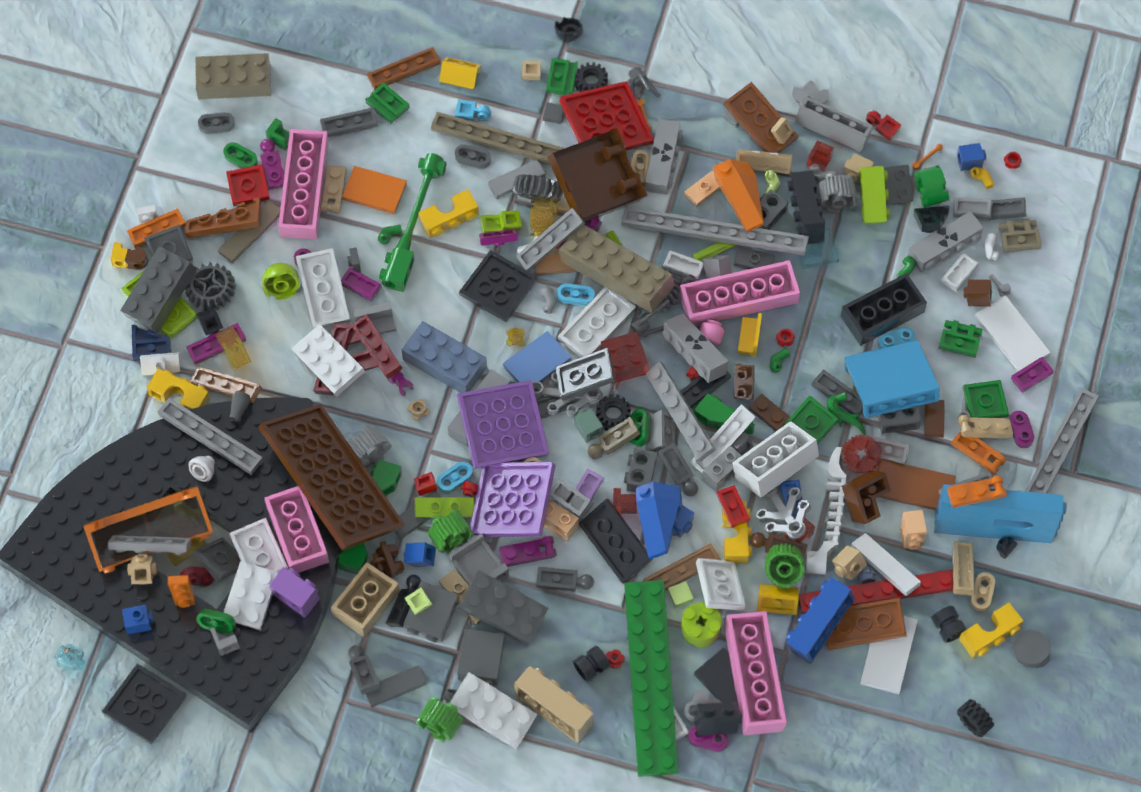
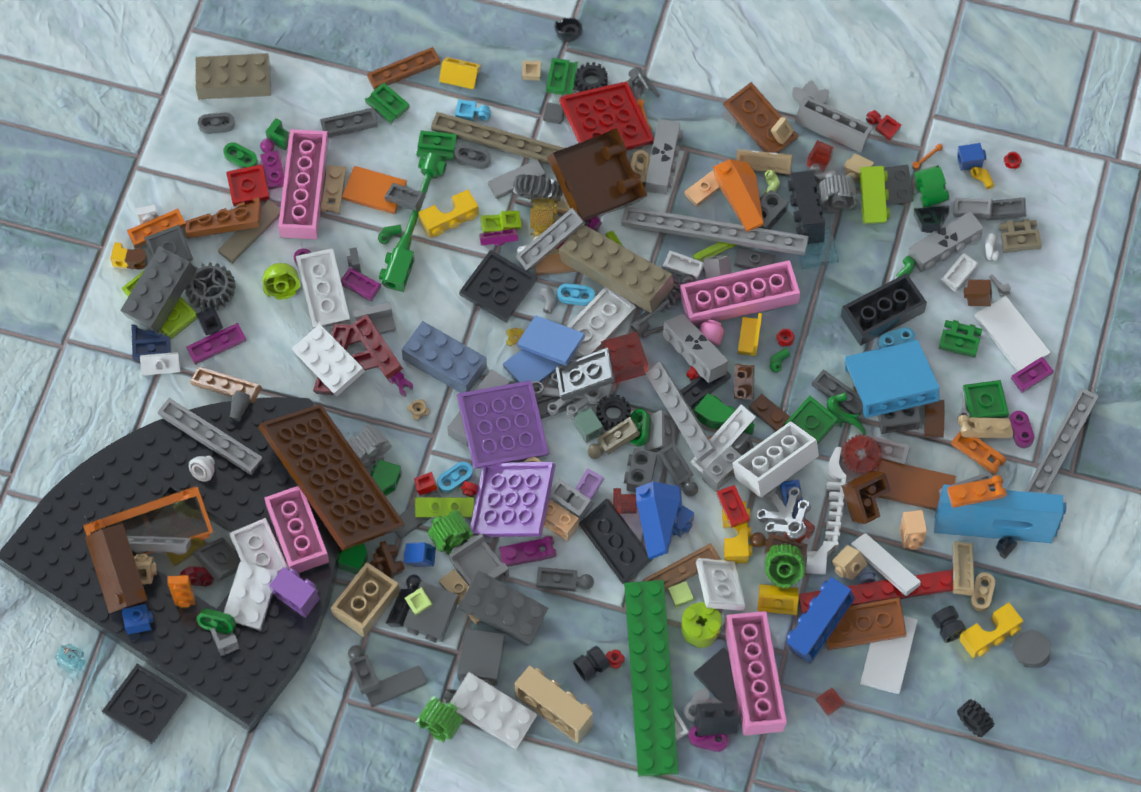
(116, 568): none -> reddish brown brick
(166, 384): yellow arch -> none
(233, 348): clear yellow slope -> none
(405, 196): none -> dark grey plate
(437, 143): none -> green plate
(551, 340): none -> medium blue tile
(830, 701): none -> clear red plate

